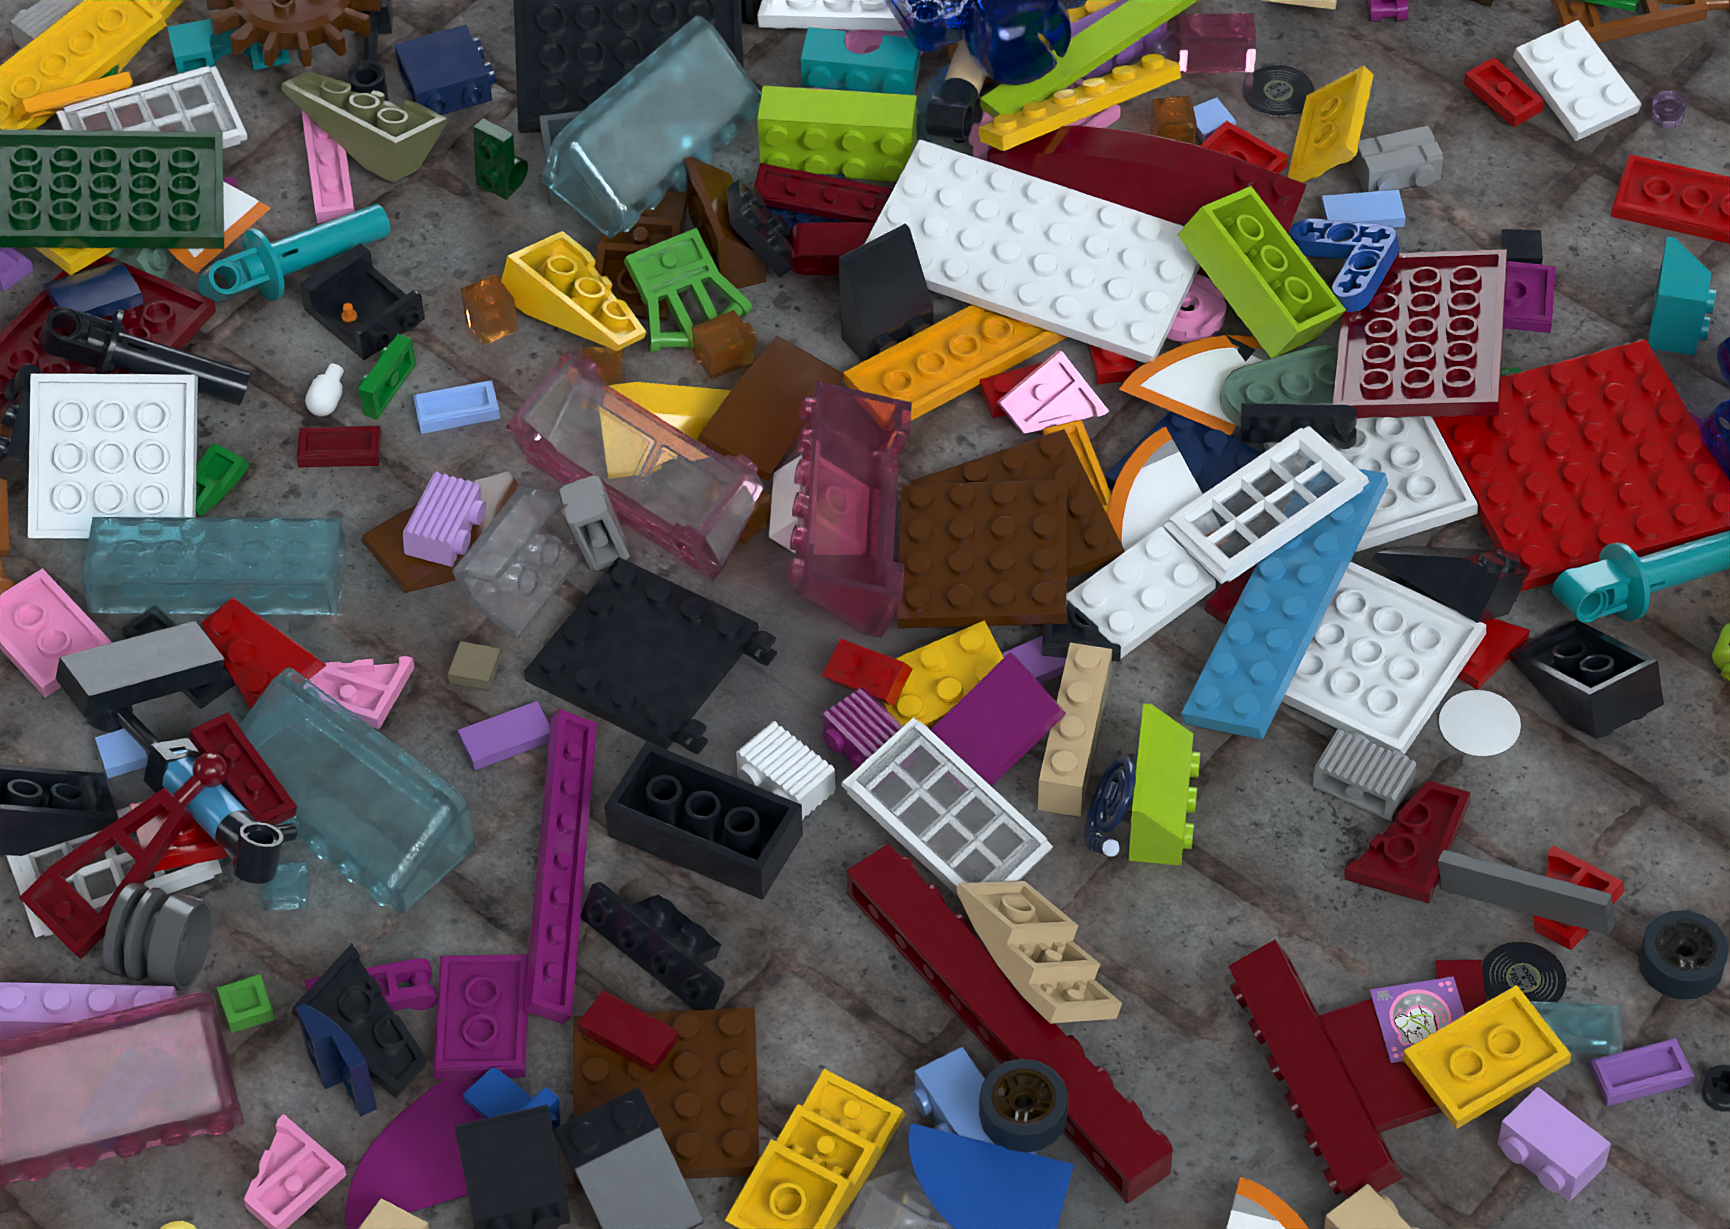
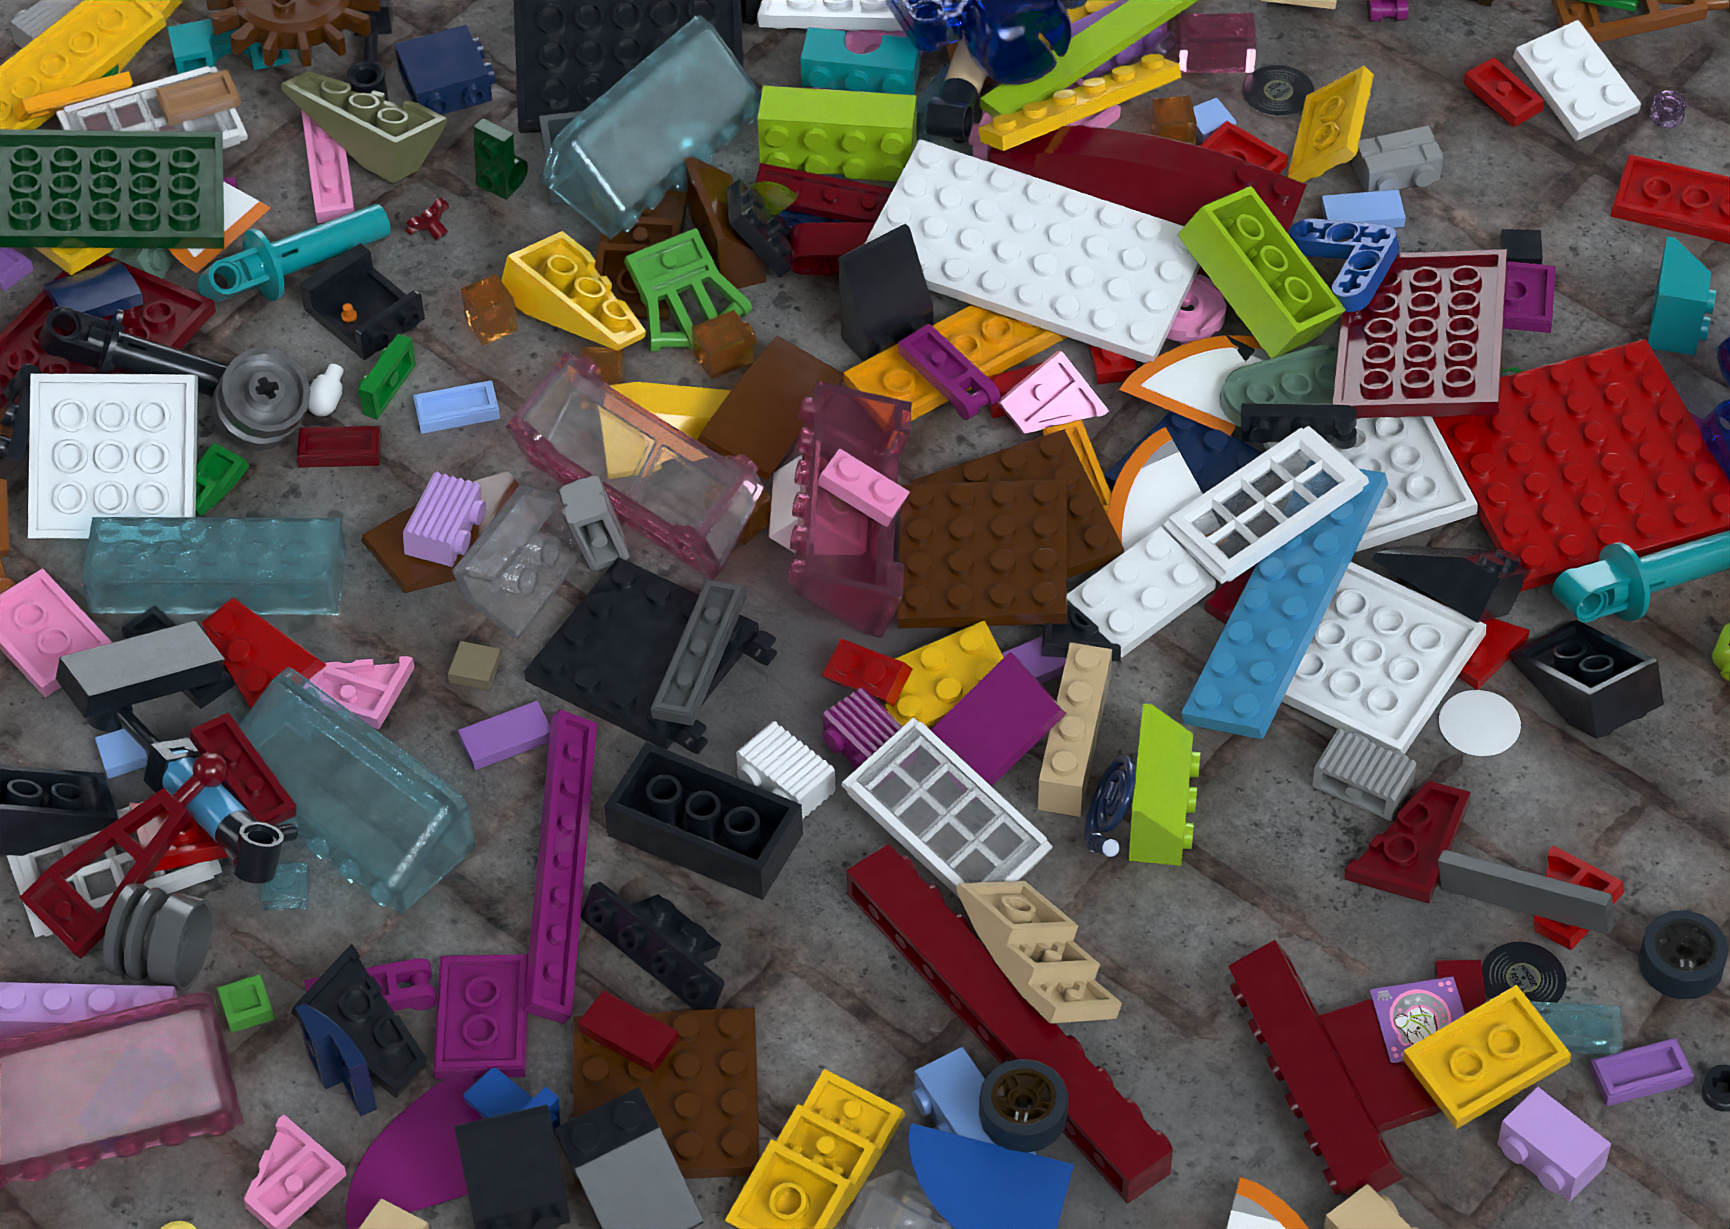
(198, 97): none -> medium nougat tile
(260, 399): none -> flat silver wheel
(430, 220): none -> dark red plant
(699, 652): none -> dark grey tile
(775, 195): none -> clear neon green tile
(863, 487): none -> bright pink plate
(948, 371): none -> magenta plate

